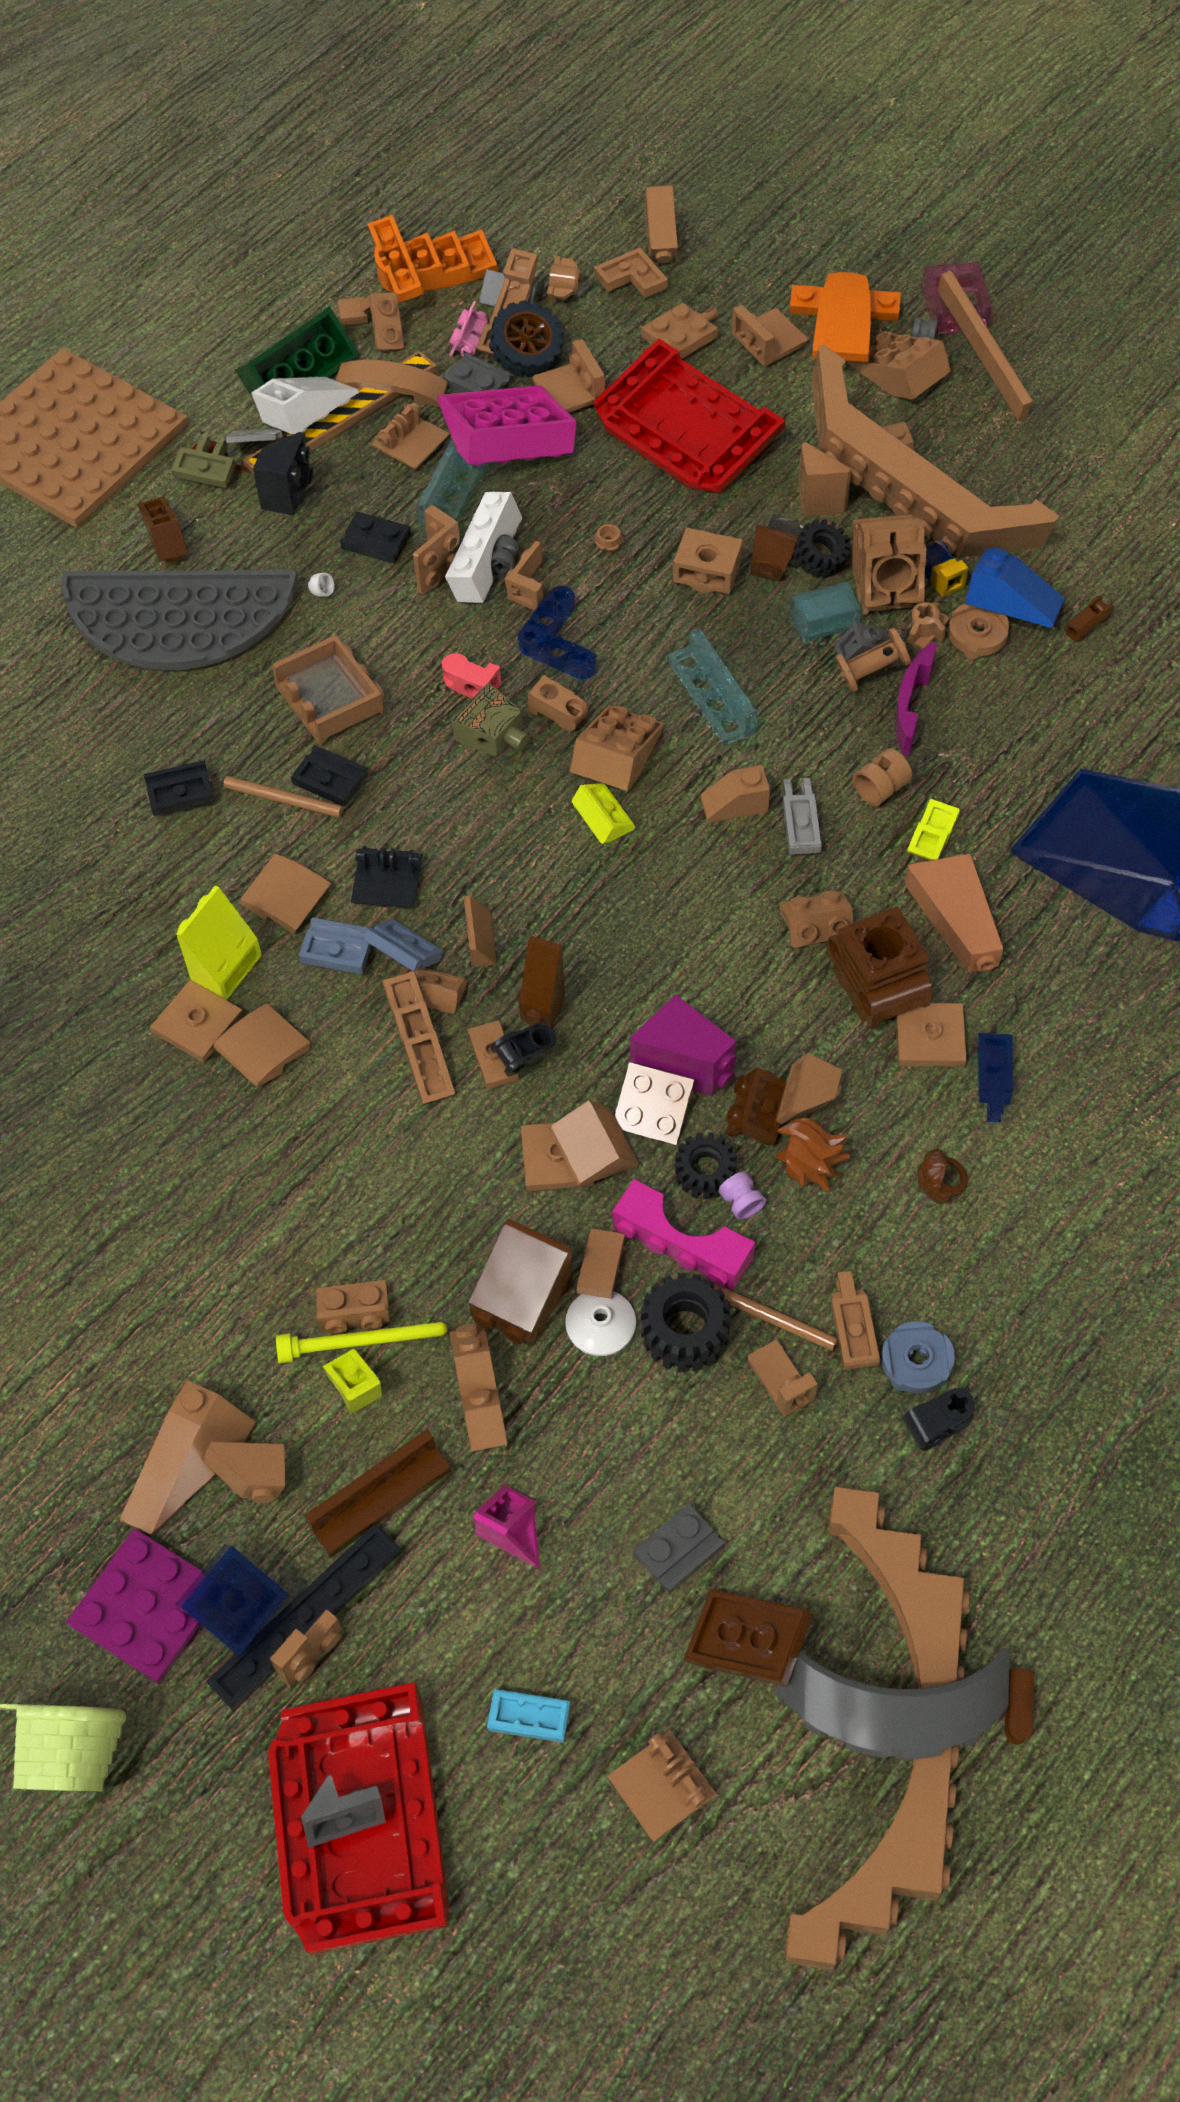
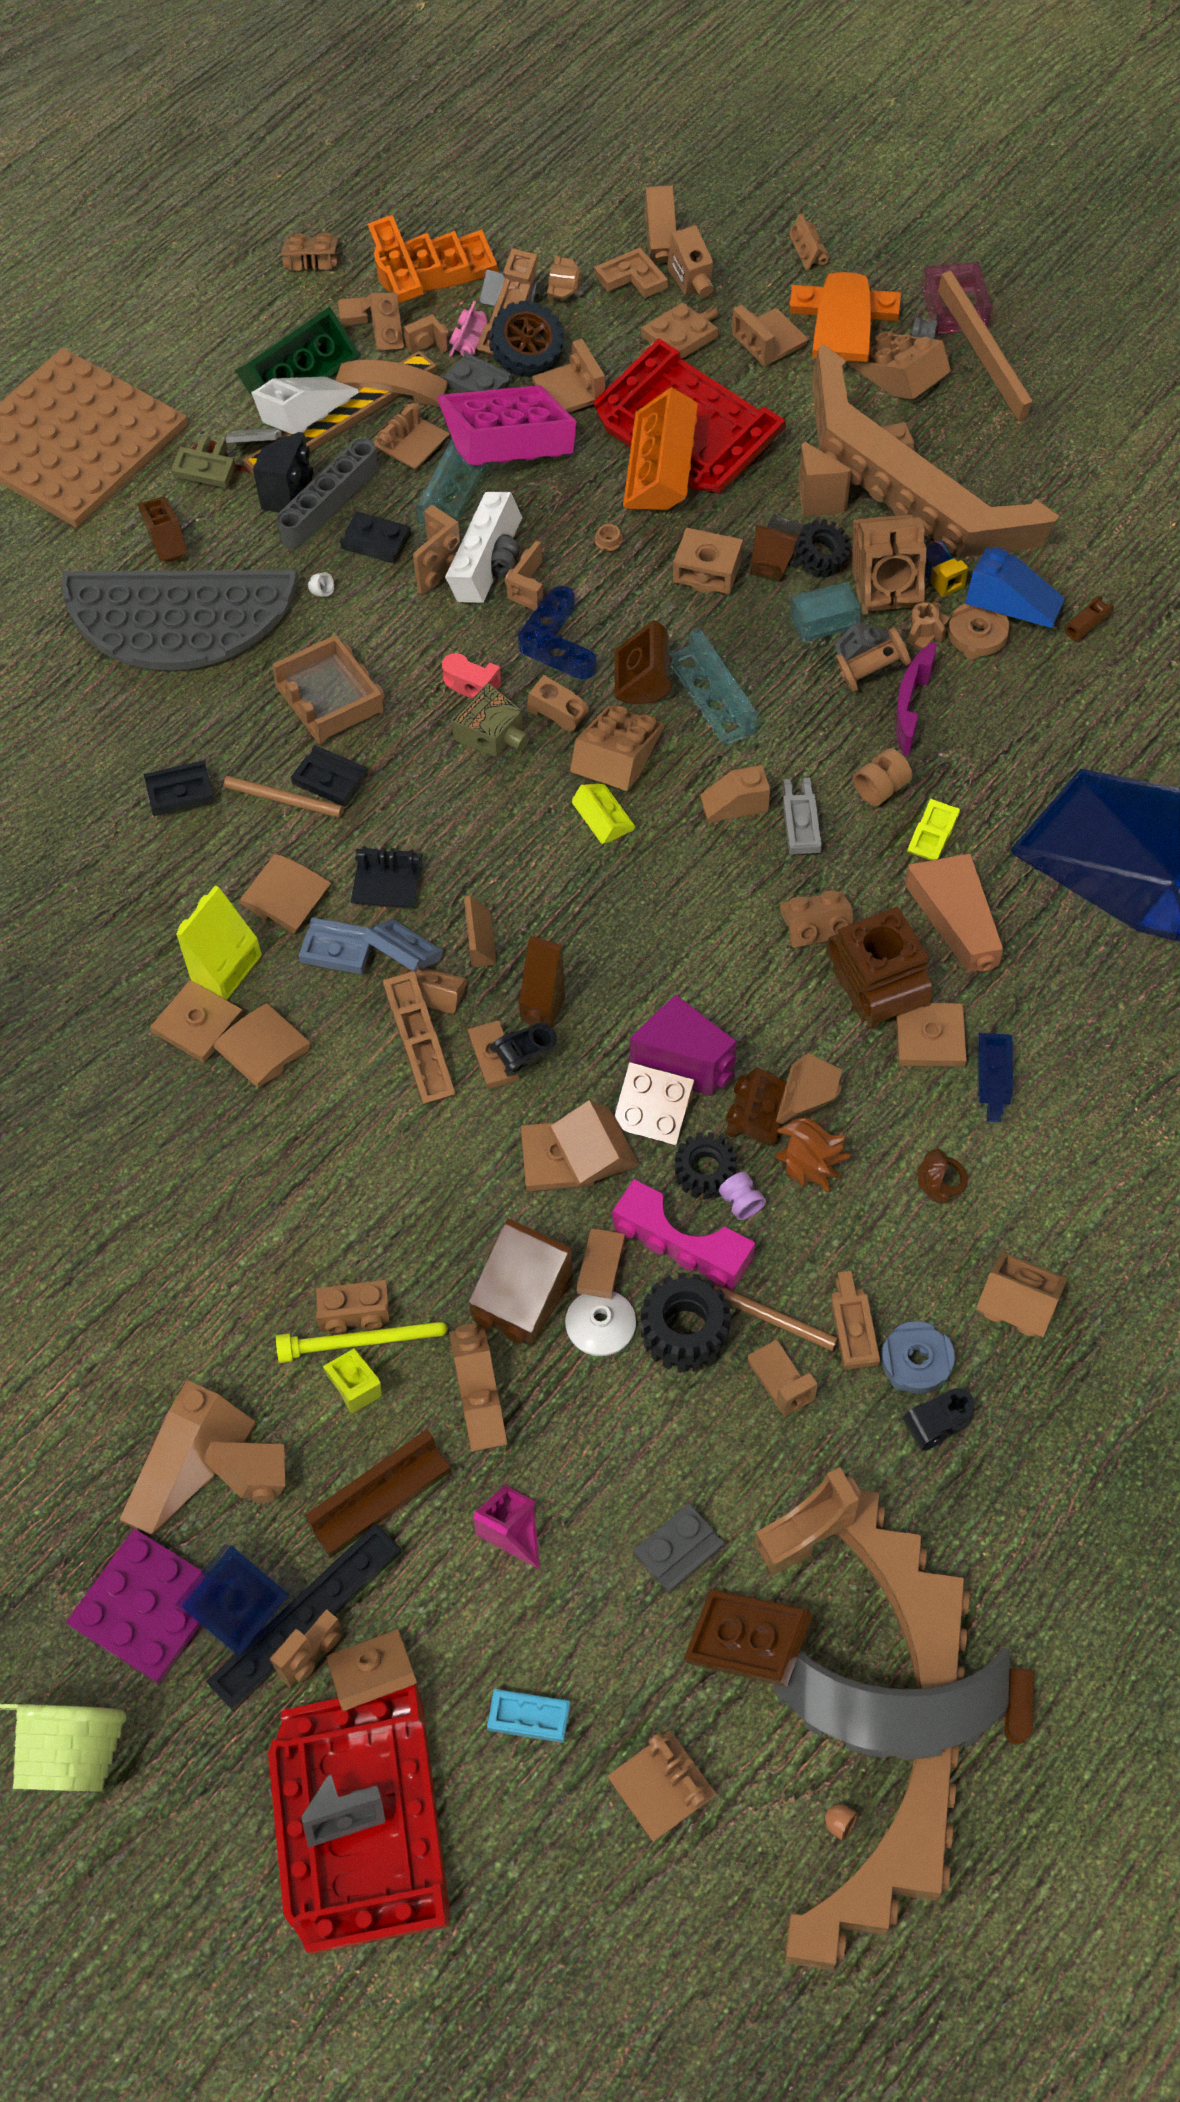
(298, 244): none -> medium nougat hinge
(327, 493): none -> dark grey beam
(370, 1670): none -> medium nougat plate
(425, 334): none -> medium nougat bracket
(643, 666): none -> reddish brown brick
(661, 452): none -> orange slope
(690, 262): none -> medium nougat torso
(808, 243): none -> medium nougat hinge
(816, 1518): none -> medium nougat arch
(841, 1820): none -> nougat hinge
(1021, 1294): none -> medium nougat slope

